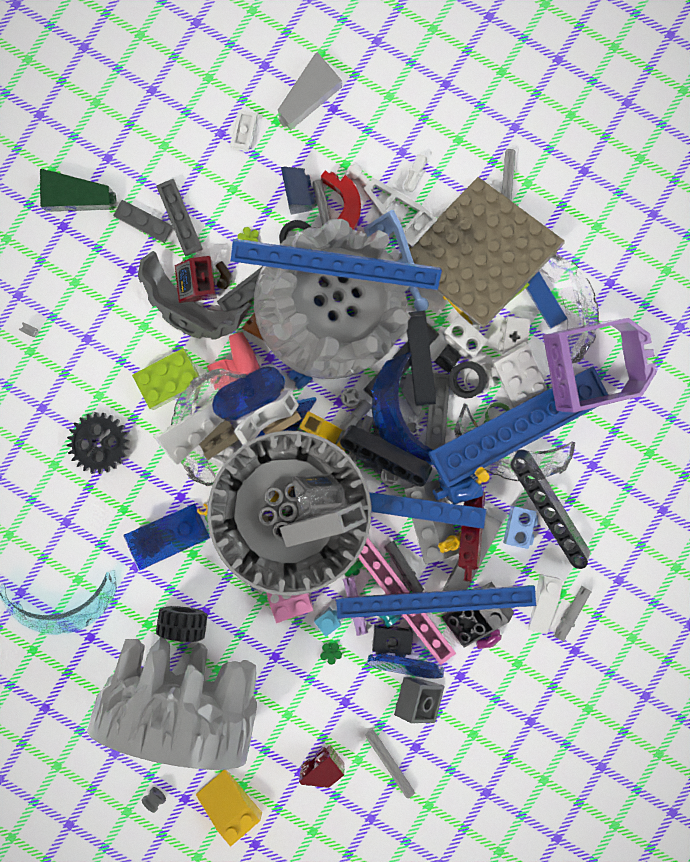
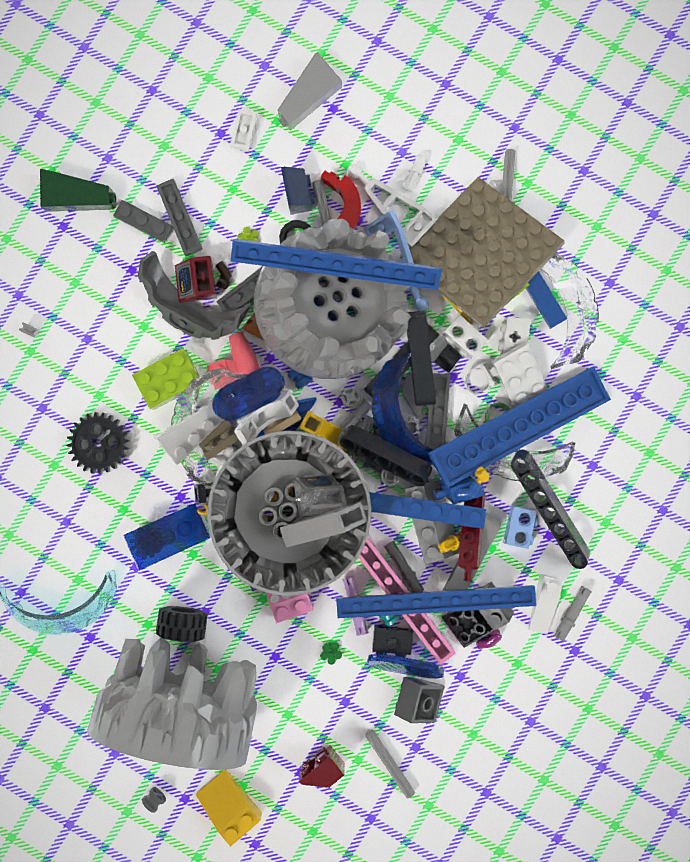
(201, 493): none -> black tile
(327, 621): medium azure brick -> none
(354, 569): green plant -> none
(455, 386): black tyre -> none
(635, 355): medium lavender container -> none

